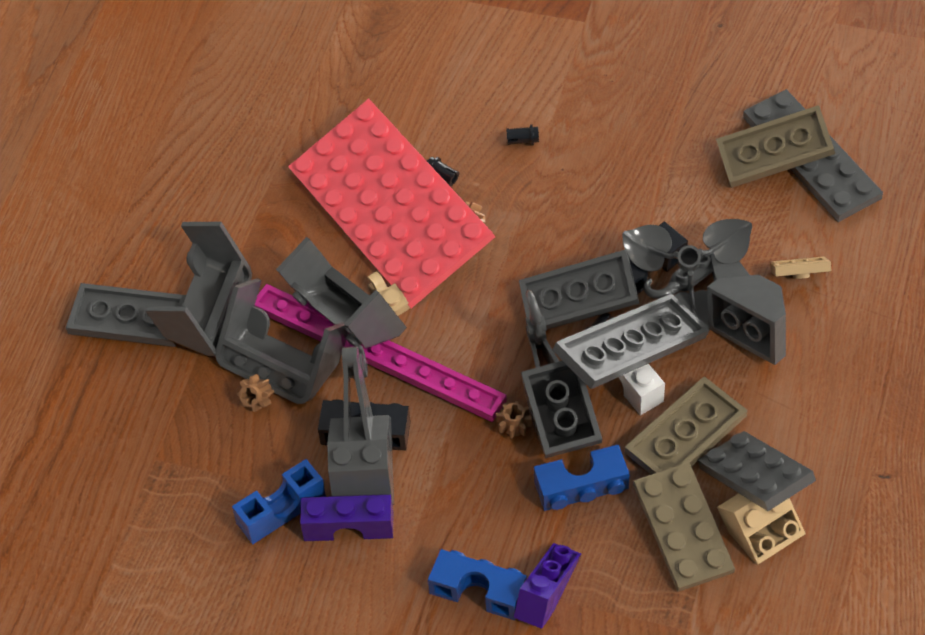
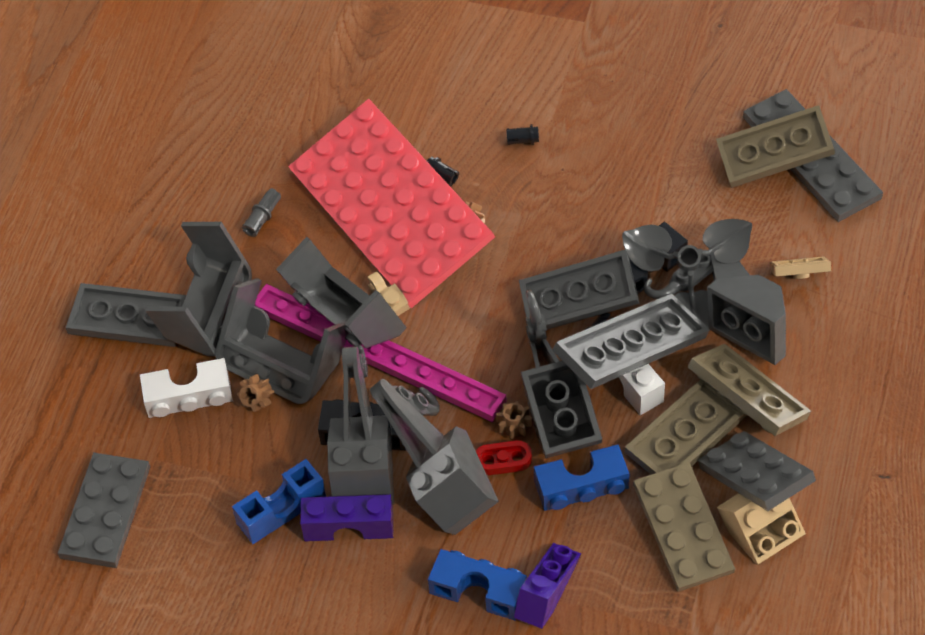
(104, 510): none -> dark grey plate
(208, 389): none -> white arch
(261, 213): none -> dark grey axle
(444, 468): none -> dark grey slope
(502, 457): none -> red plate
(749, 389): none -> dark tan plate

